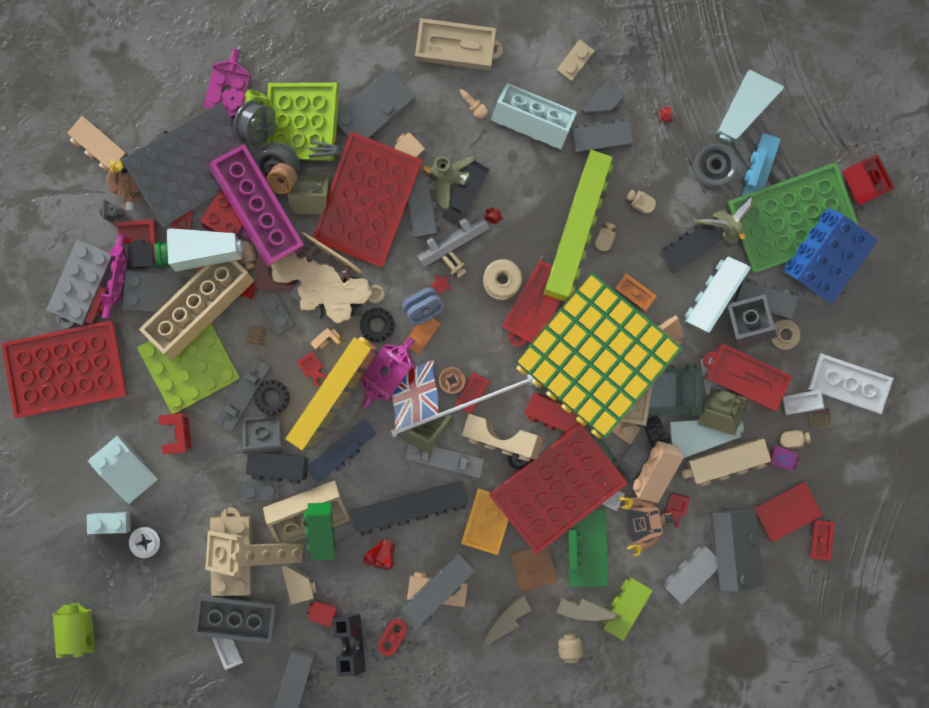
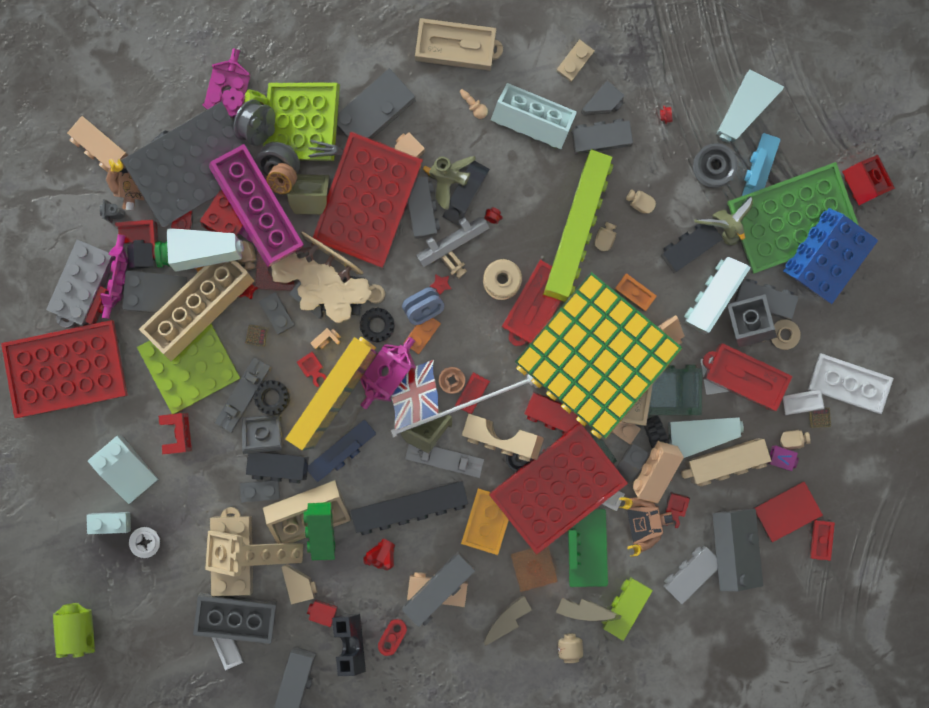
(723, 411): olive brick -> none

